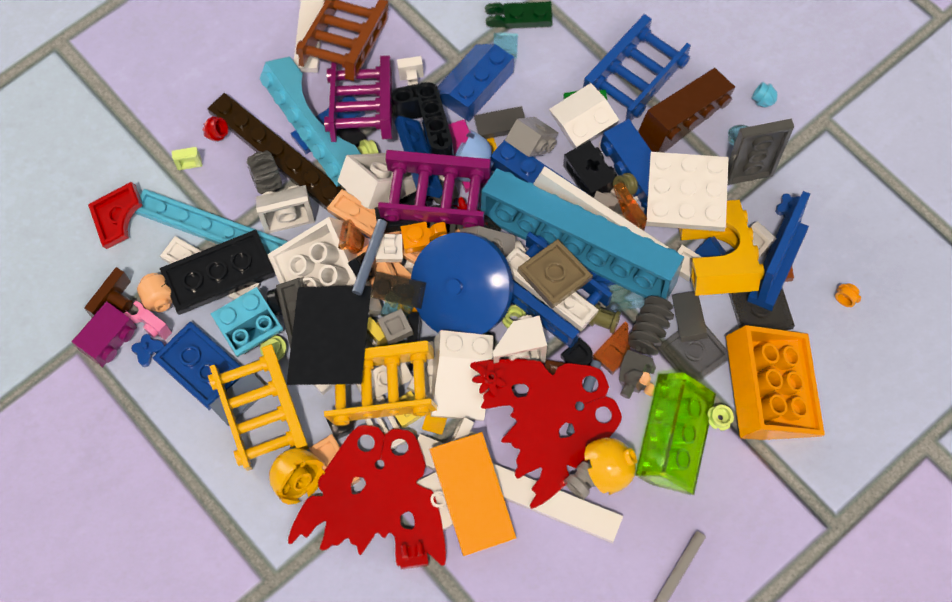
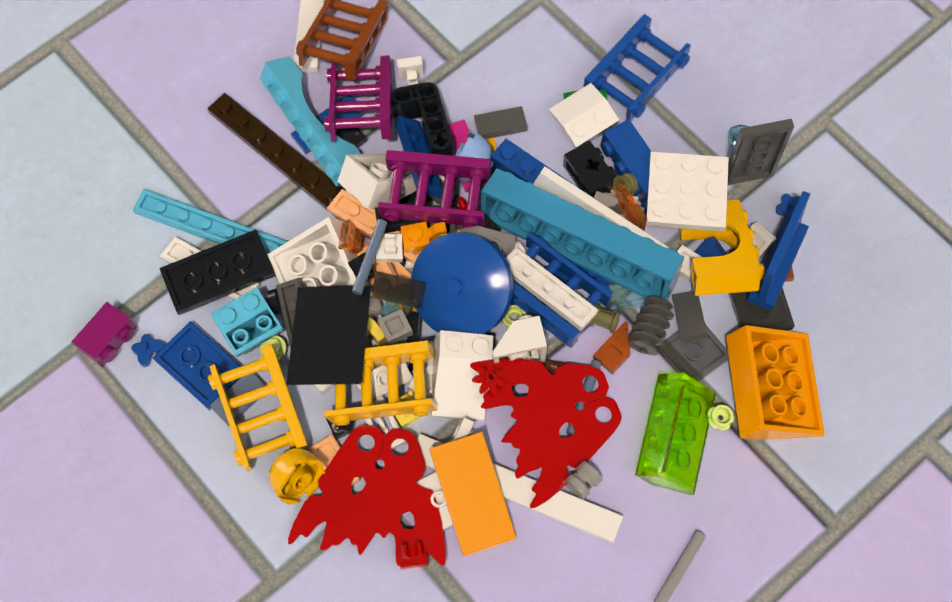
(111, 292): reddish brown tile -> none
(113, 213): red tile -> none
(153, 324): bright pink plate -> none
(154, 292): light nougat head -> none
(187, 158): yellowish green tile -> none
(215, 128): red plate -> none
(264, 172): dark grey gear -> none
(284, 209): white slope -> none
(367, 147): yellowish green plate -> none
(434, 424): yellow sticker -> none
(476, 79): blue slope -> none
(507, 42): clear light blue tile -> none
(519, 15): dark green hinge -> none
(532, 136): light grey brick -> none
(554, 273): dark tan tile -> none
(578, 354): black tile -> none
(611, 464): yellow cylinder -> none
(636, 374): dark grey piece -> none
(685, 110): reddish brown wedge -> none
(765, 95): medium azure plate -> none
(848, 295): light orange plate -> none

